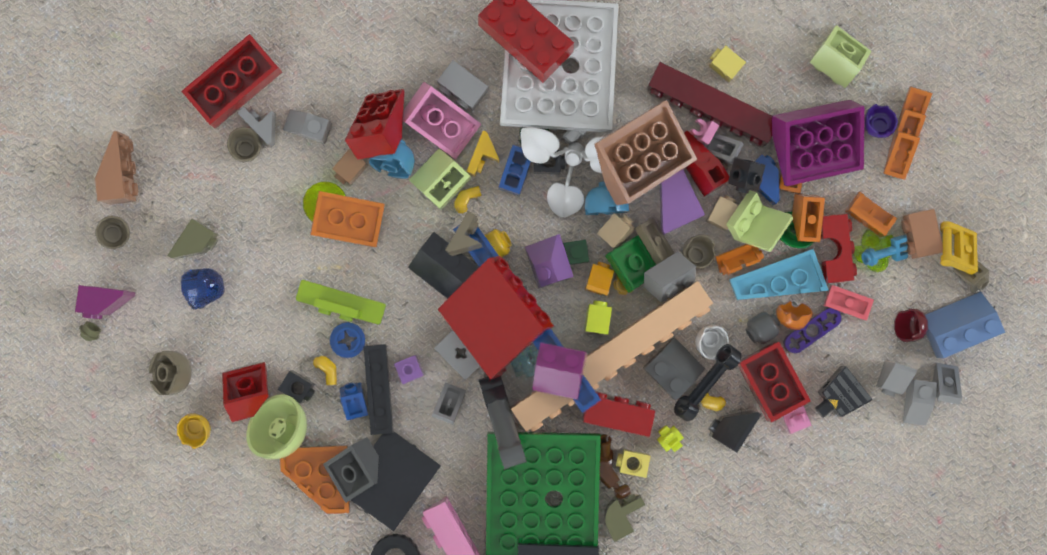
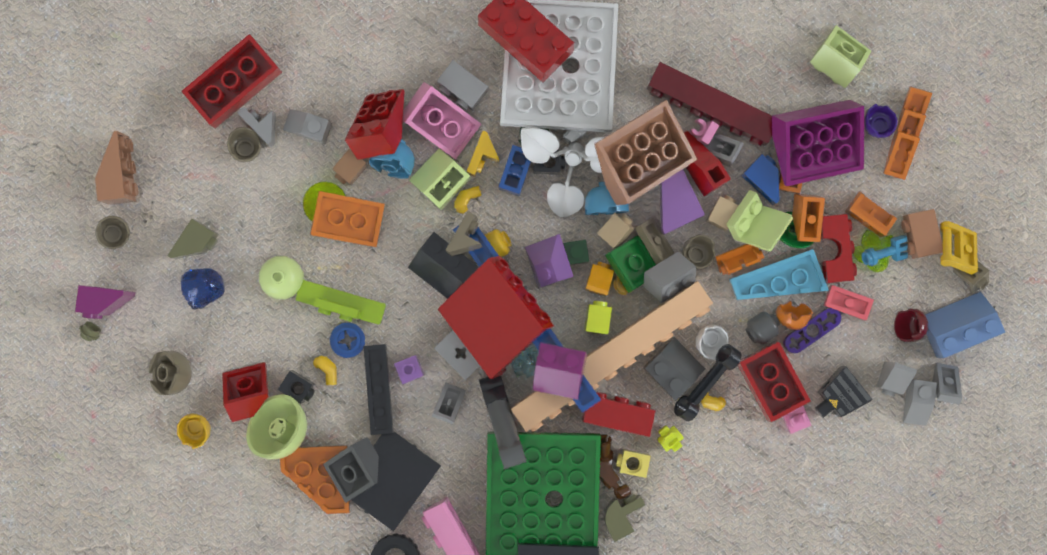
(281, 277): none -> yellowish green cylinder
(353, 401): blue bracket -> none
(726, 63): light yellow brick -> none
(734, 428): black slope -> none
(746, 175): black brick -> none

